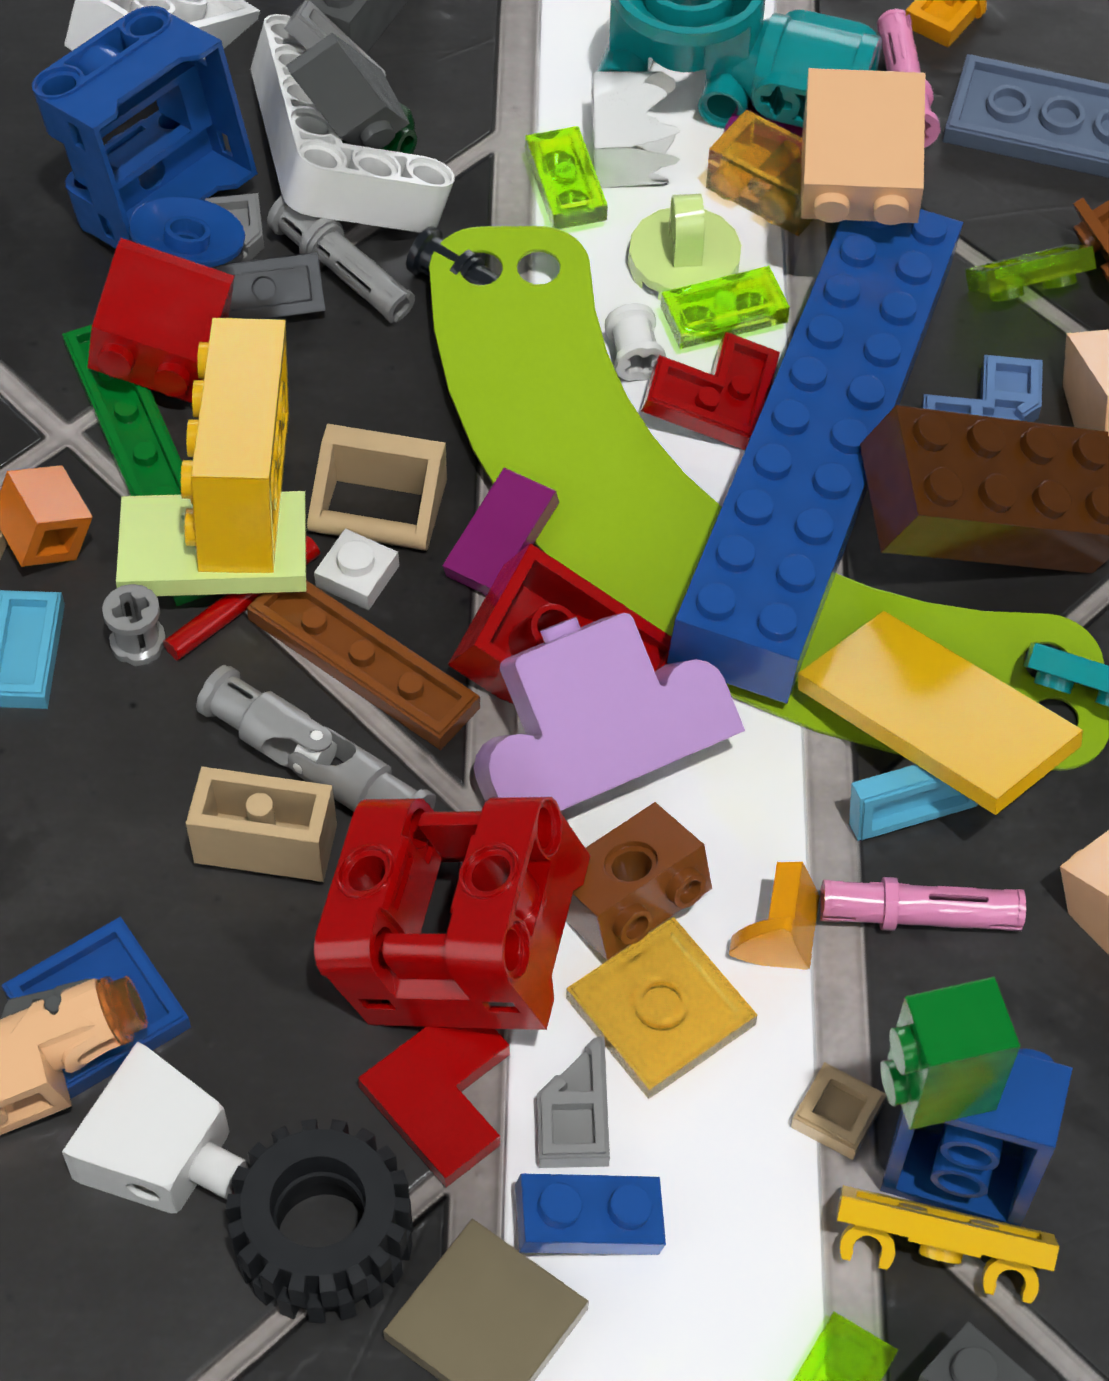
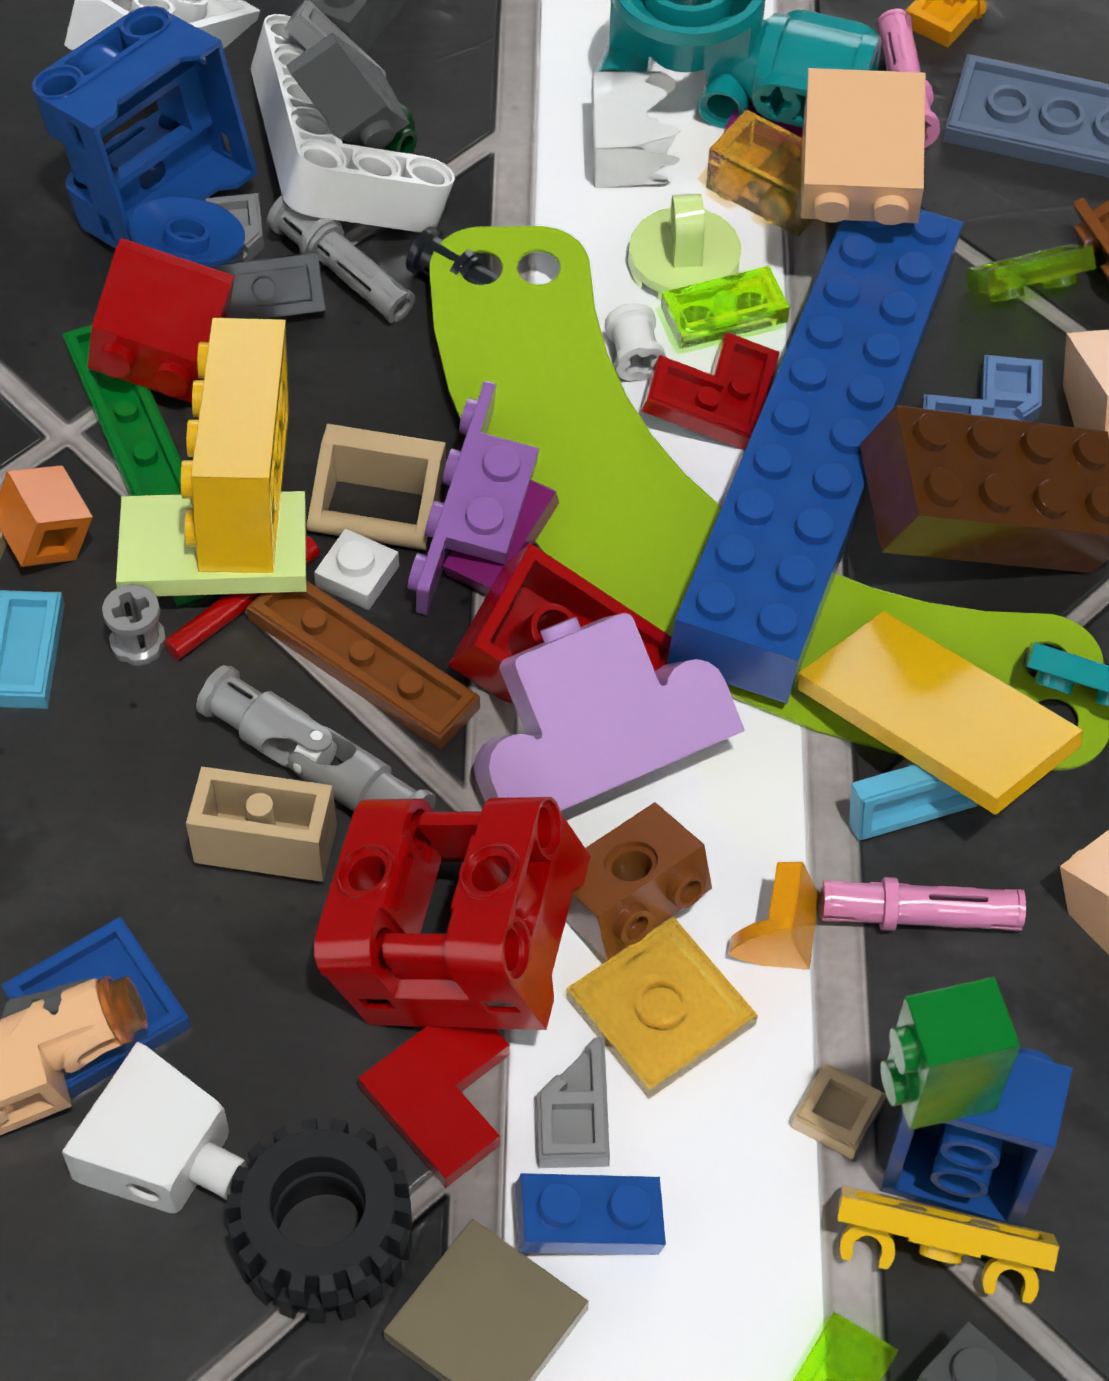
(483, 498): none -> medium lavender bracket
(566, 178): clear neon green plate -> none

